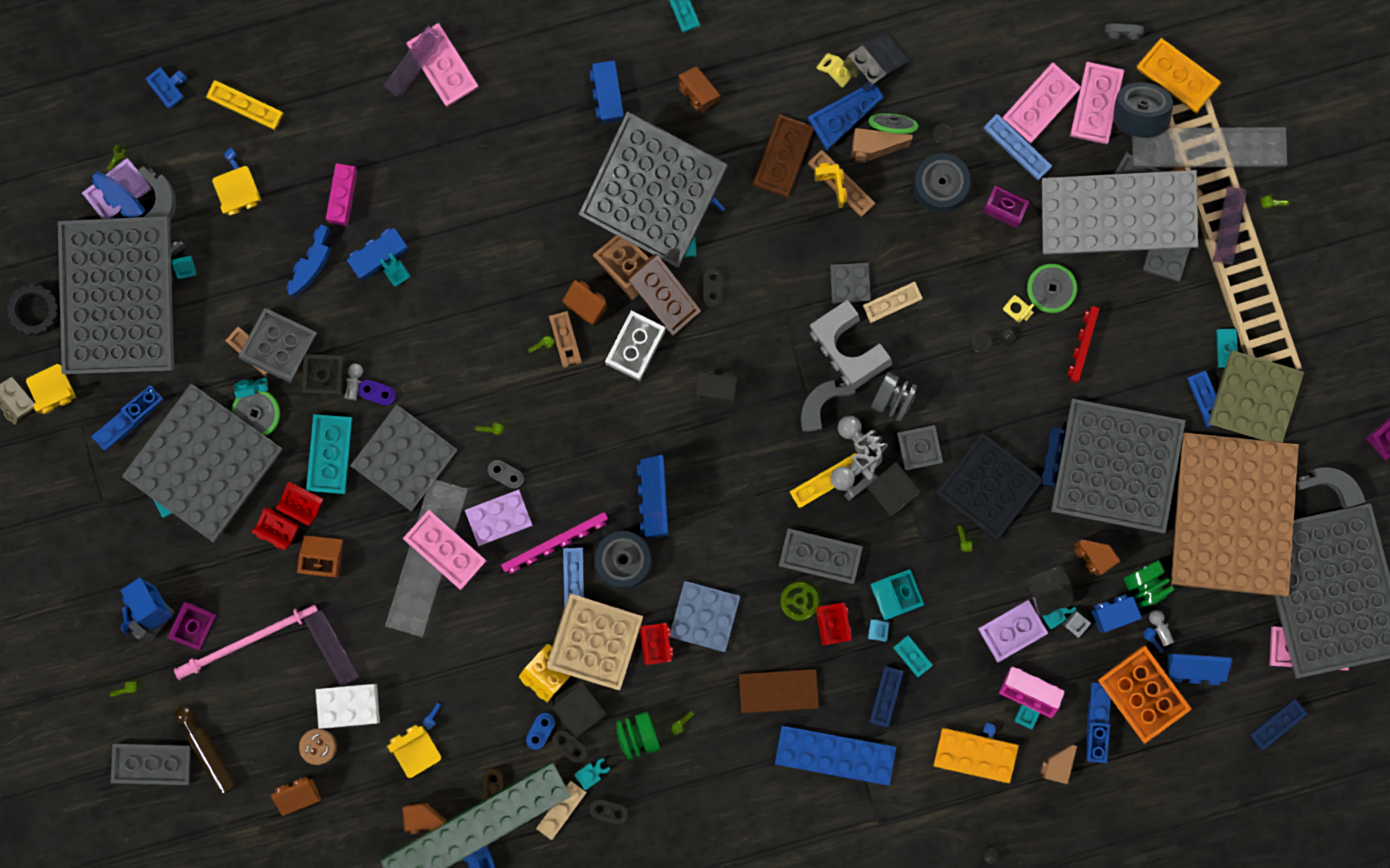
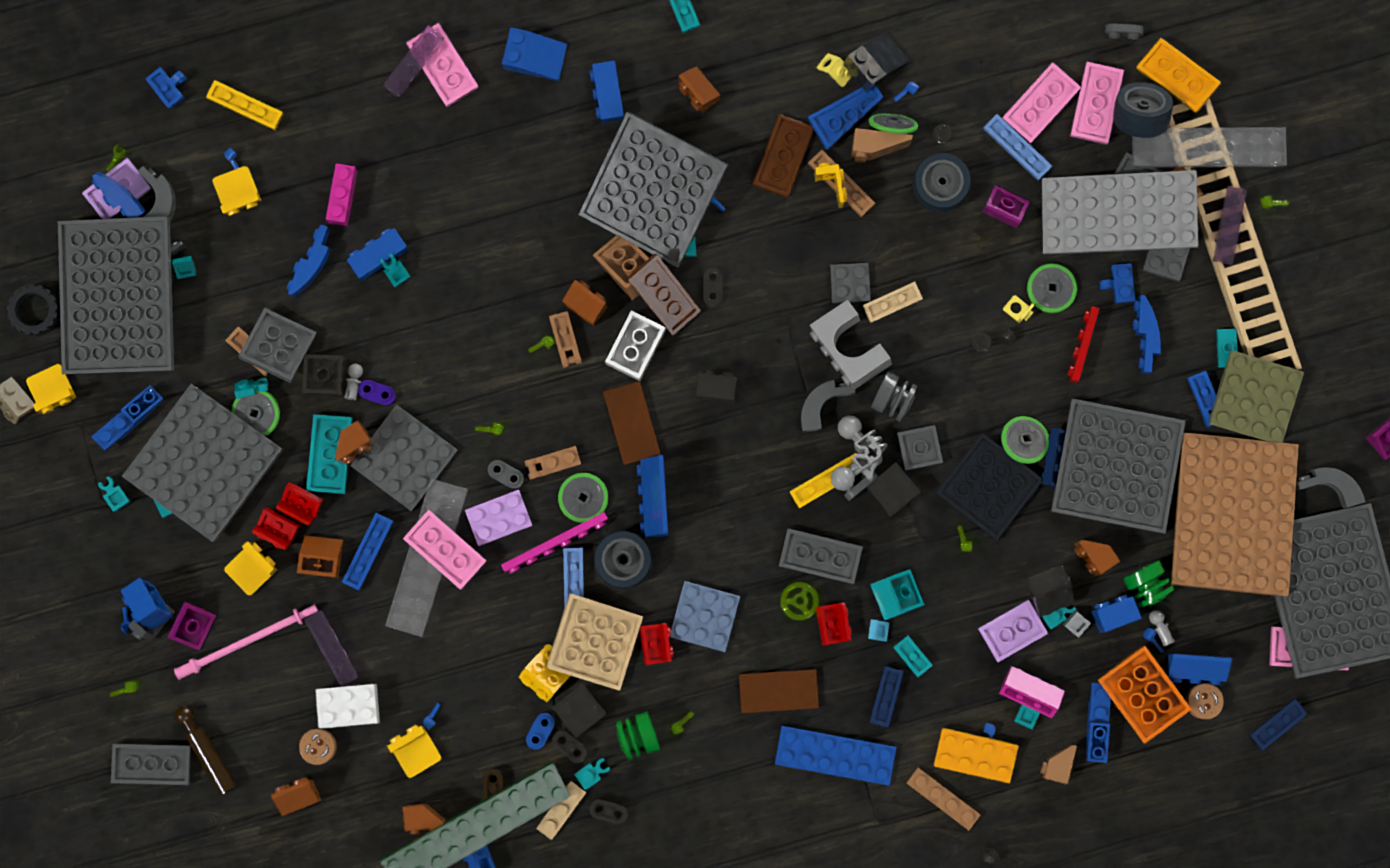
(115, 496): none -> teal plate
(250, 568): none -> yellow bracket
(352, 442): none -> dark orange slope
(367, 551): none -> blue plate
(533, 54): none -> blue slope
(553, 462): none -> medium nougat plate
(582, 484): none -> dark grey wheel
(631, 423): none -> reddish brown tile
(911, 87): none -> blue hand
(943, 799): none -> medium nougat plate
(1014, 444): none -> dark grey wheel
(1121, 283): none -> blue plate
(1146, 326): none -> blue slope
(1204, 701): none -> medium nougat head

